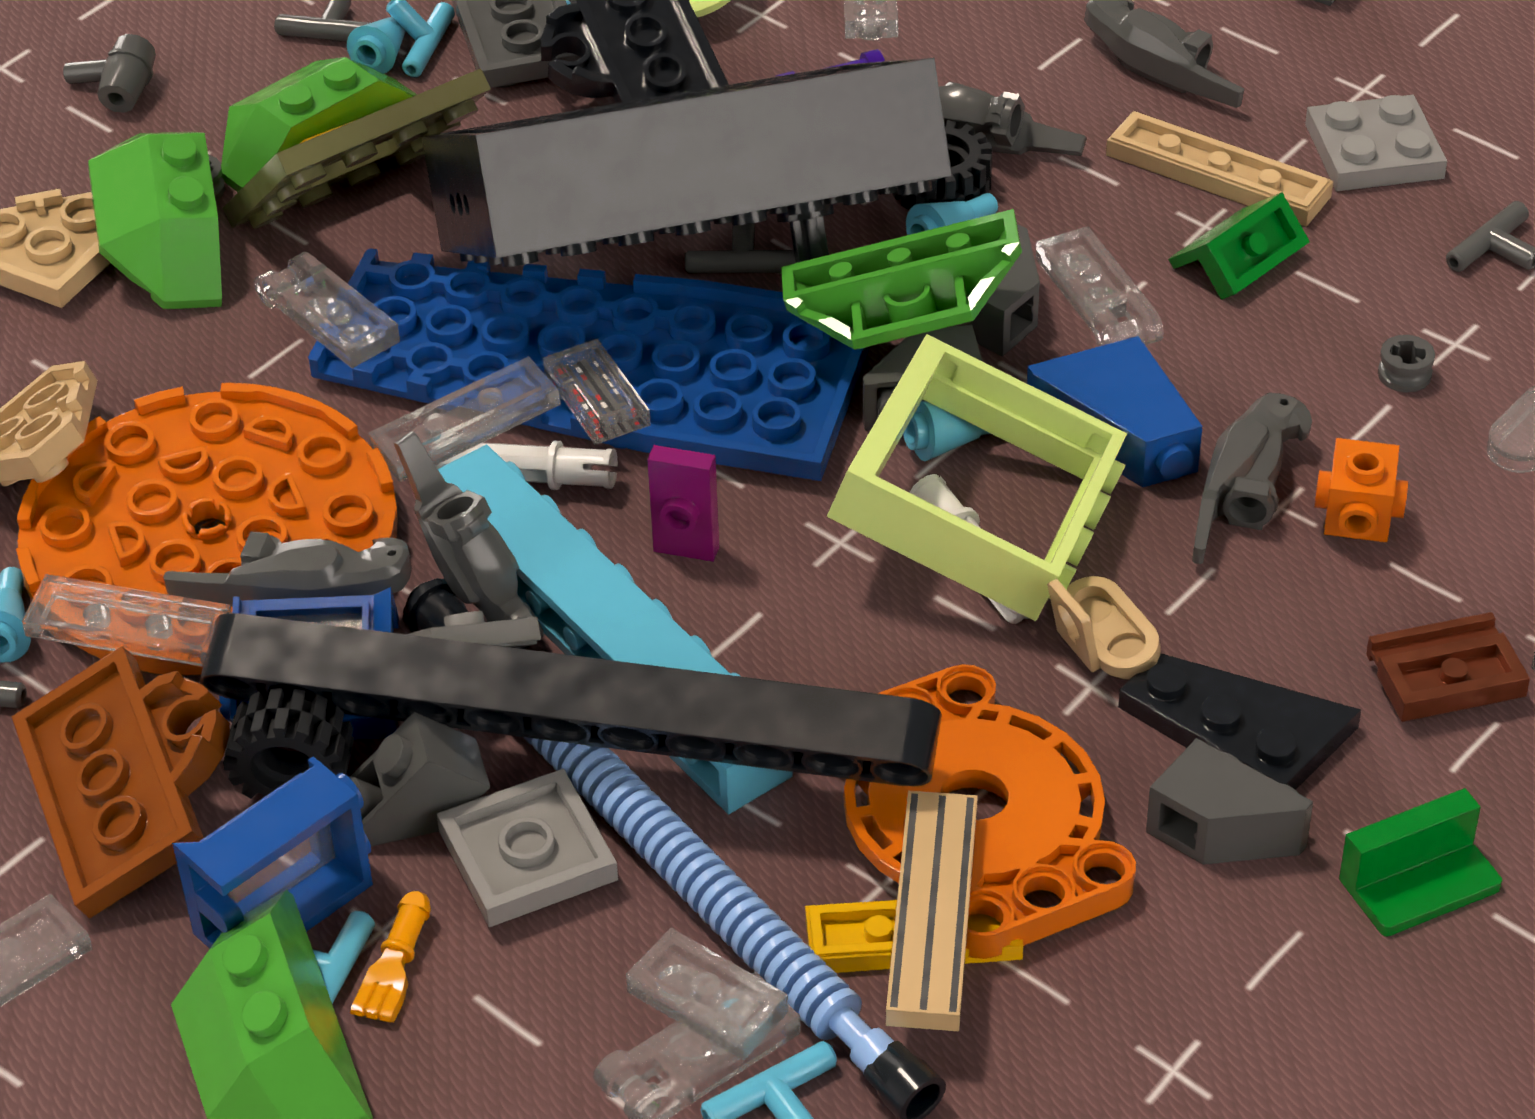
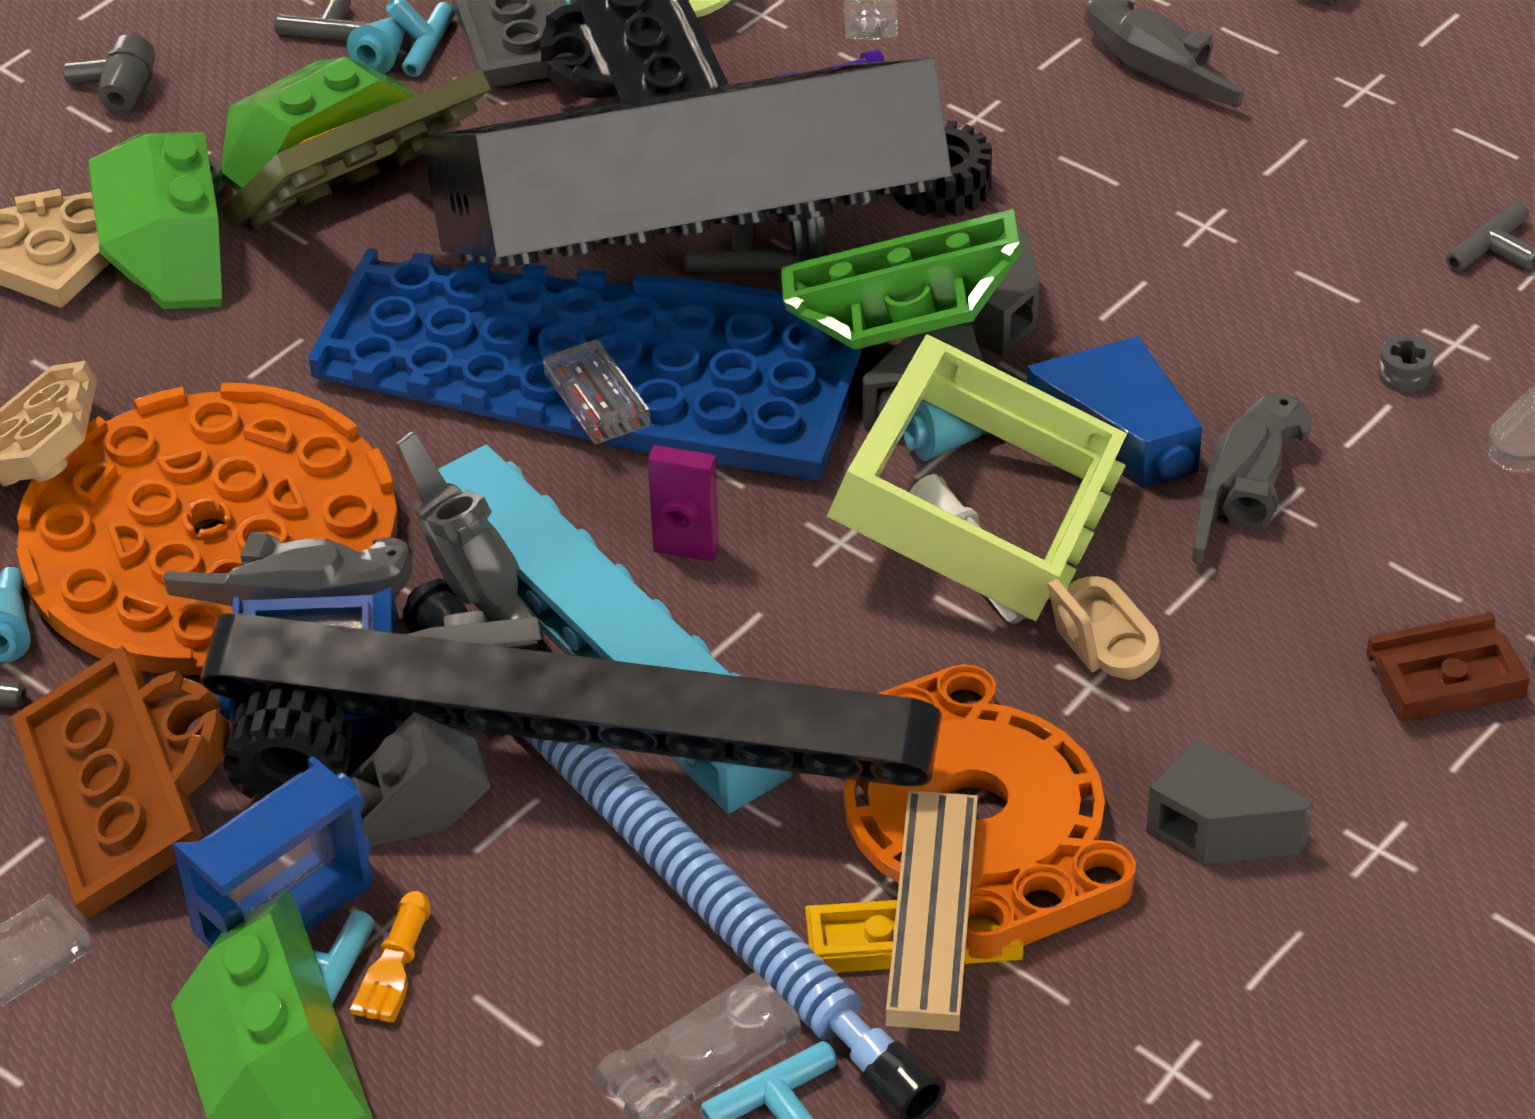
(122, 616): clear tile -> none
(328, 309): clear plate -> none
(470, 414): clear tile -> none
(527, 847): light grey plate -> none
(555, 463): white axle -> none
(707, 993): clear plate -> none
(935, 215): medium azure cone -> none
(1005, 122): dark grey animal -> none
(1098, 287): clear plate -> none
(1216, 165): tan tile -> none
(1246, 245): green panel -> none
(1255, 721): black wing -> none
(1361, 490): orange brick -> none
(1375, 142): light grey plate -> none
(1418, 864): green panel -> none

